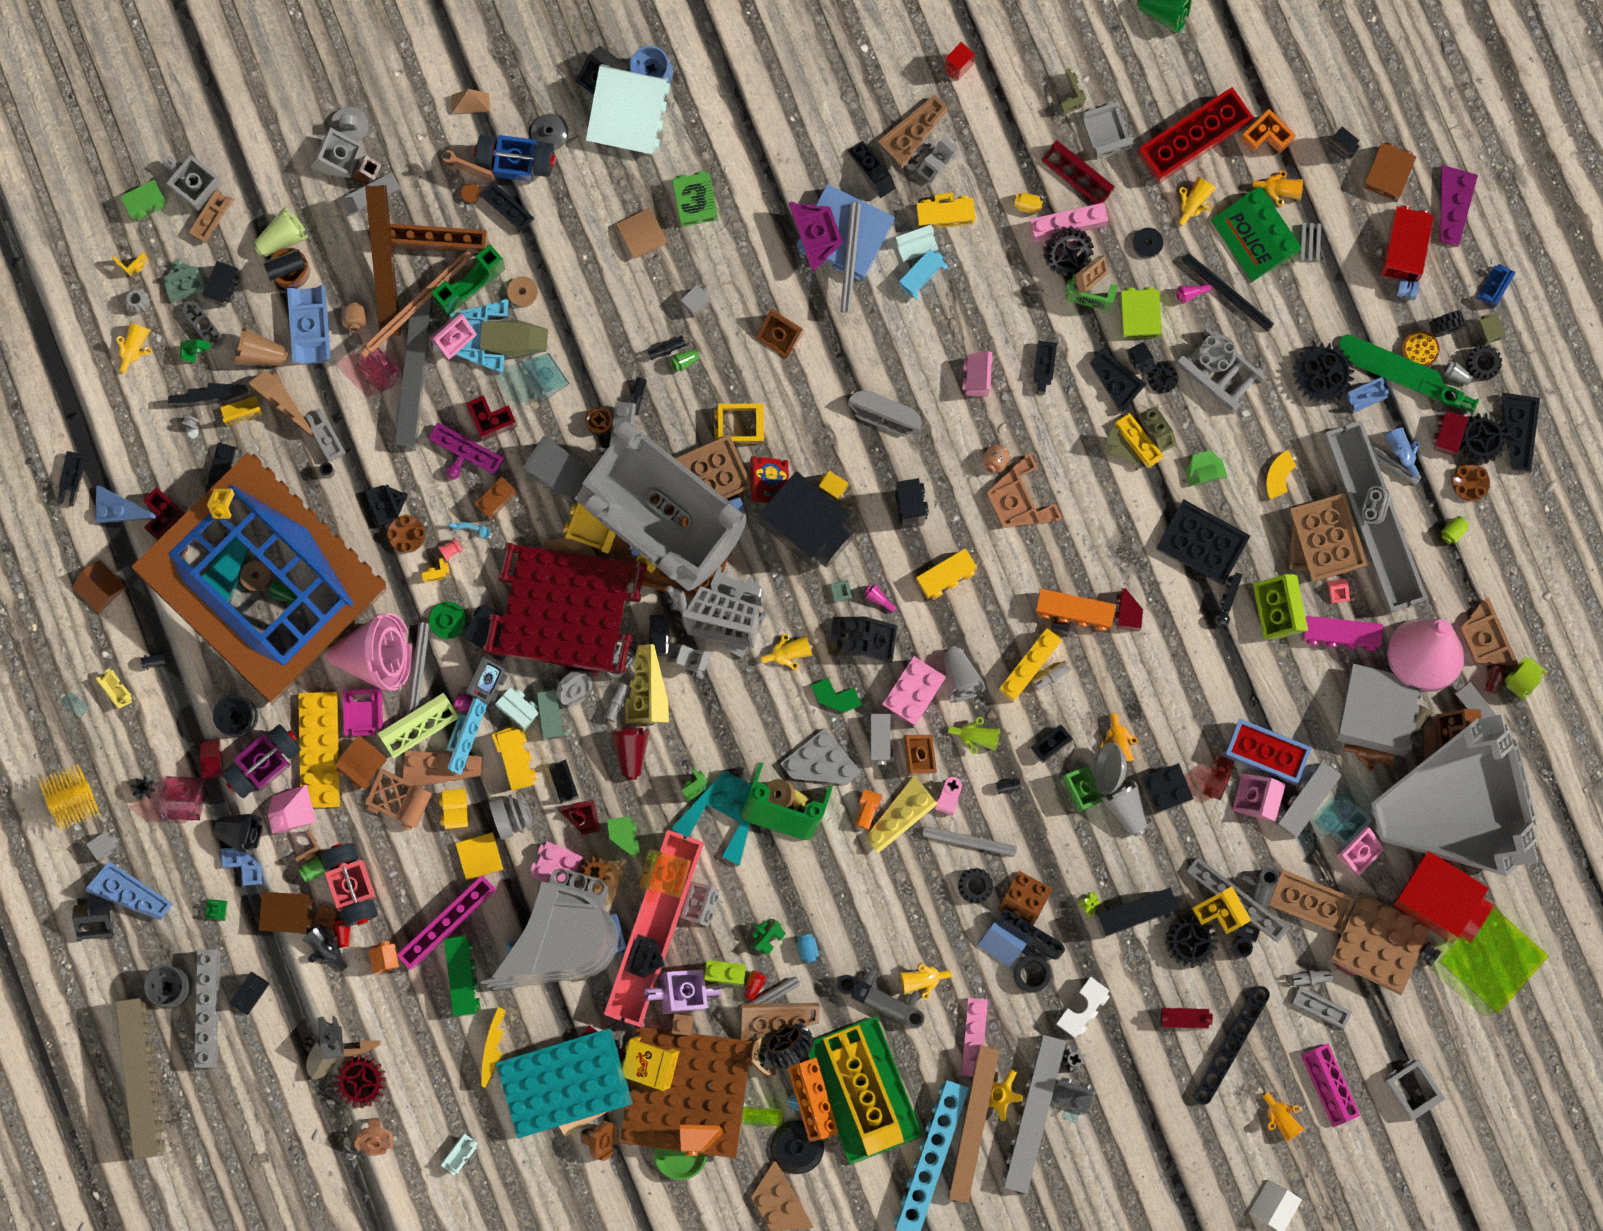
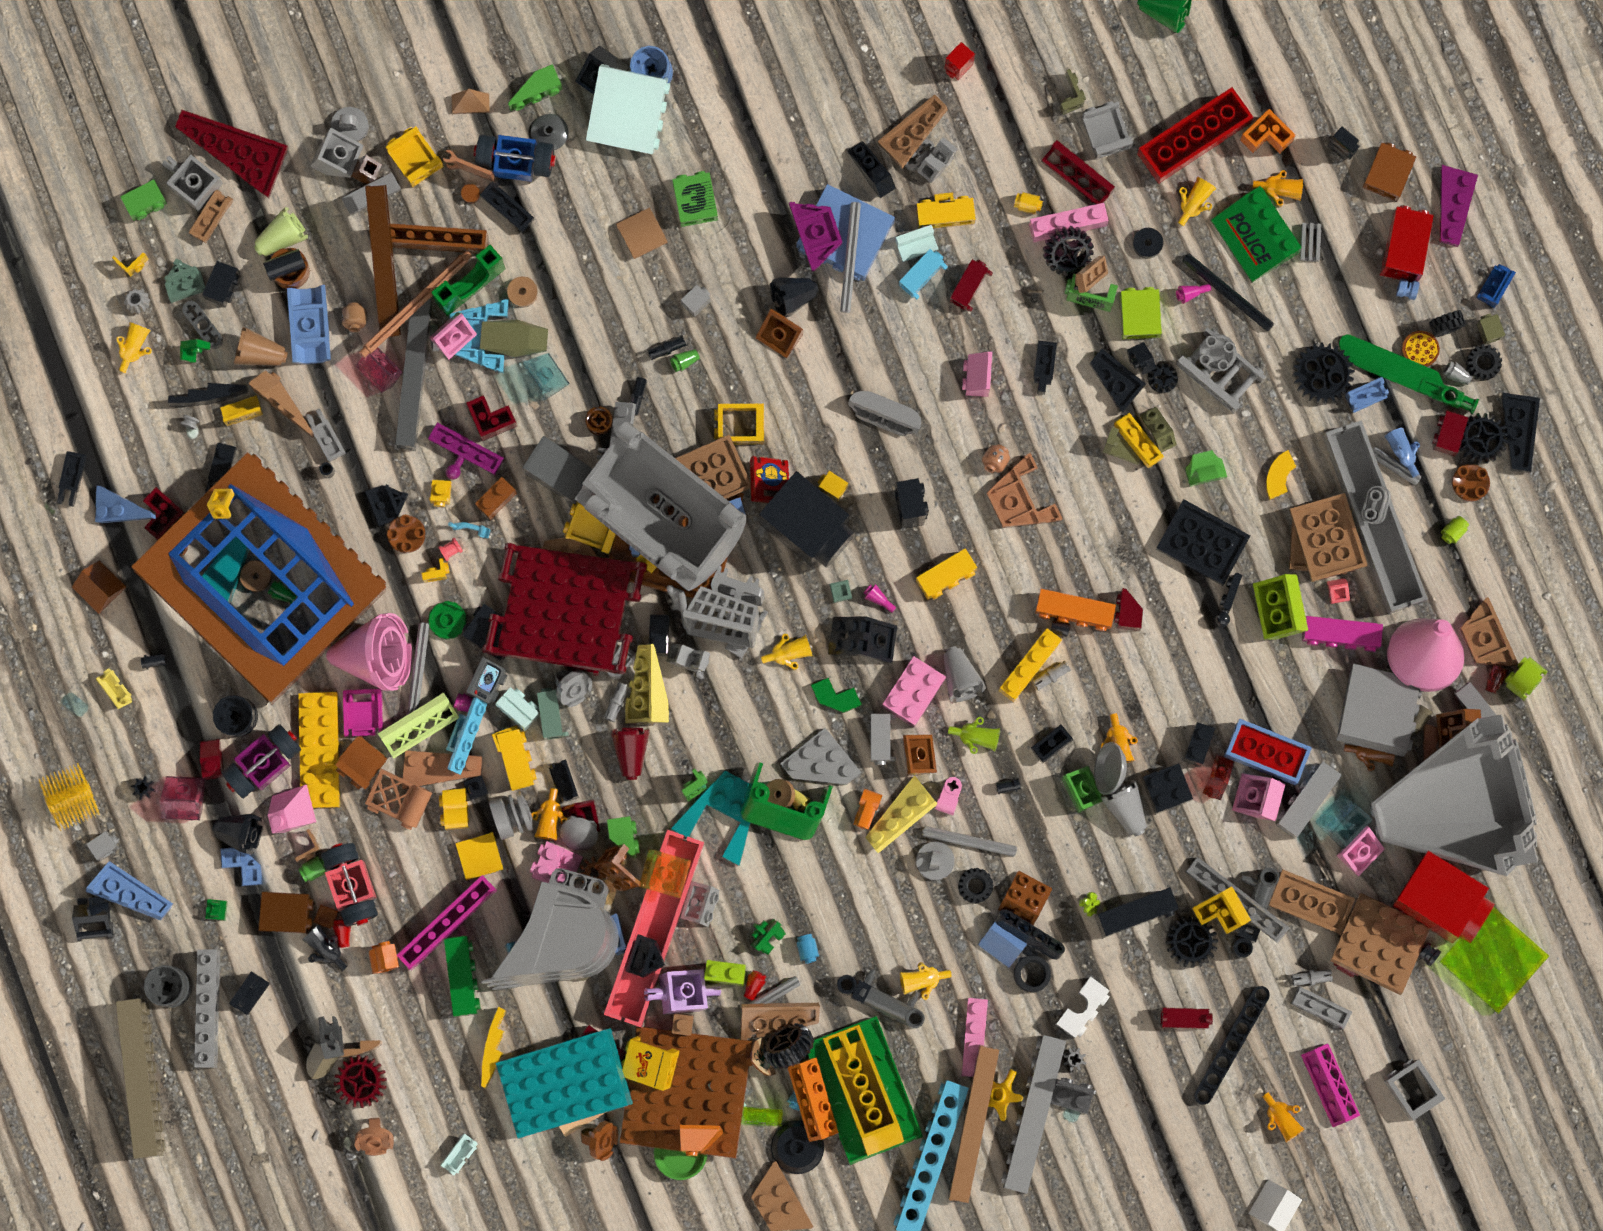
(244, 153): none -> dark red wing
(413, 156): none -> yellow panel
(440, 493): none -> yellow bracket
(476, 788): none -> black tile
(539, 85): none -> bright green slope
(549, 811): none -> light orange piece
(579, 833): none -> light grey dish
(610, 868): none -> dark orange bracket
(792, 294): none -> black cone
(935, 861): none -> light grey tile
(969, 284): none -> dark red brick
(1198, 744): none -> black brick

